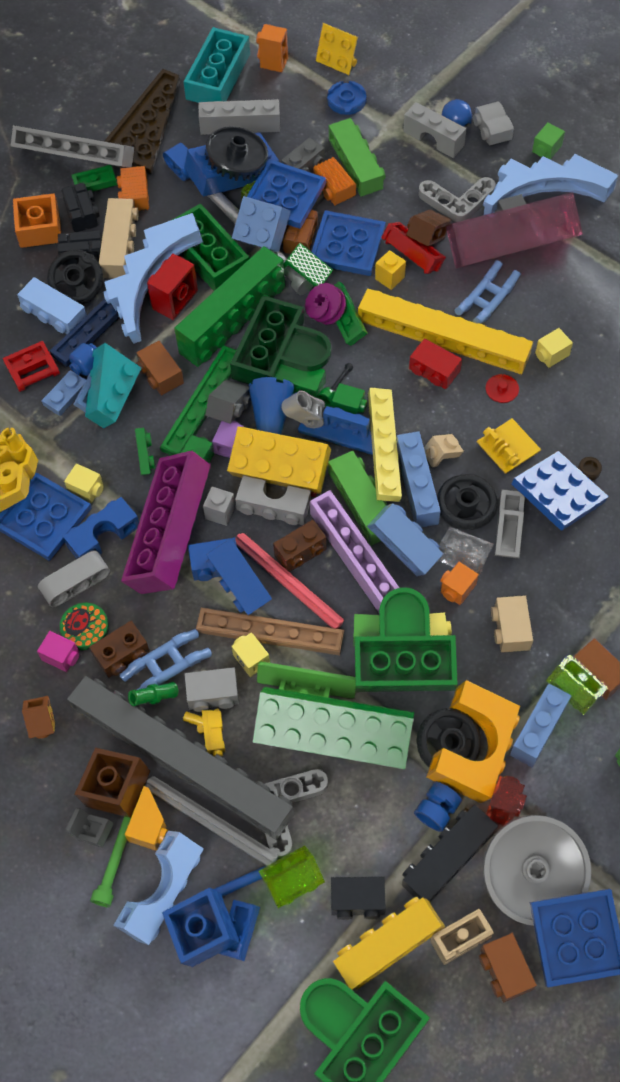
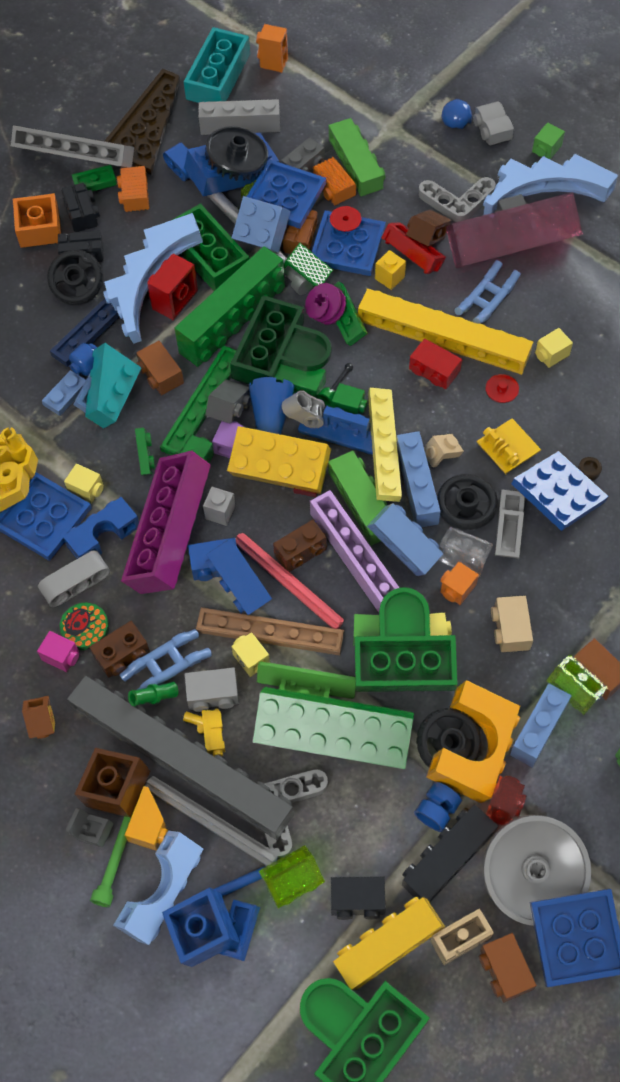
(29, 360): red plate -> none
(51, 306): light blue brick -> none
(117, 236): tan brick -> none
(290, 508): light grey arch -> none
(336, 49): yellow hinge -> none
(345, 218): none -> red piece
(346, 97): blue tile -> none
(448, 134): light grey arch -> none

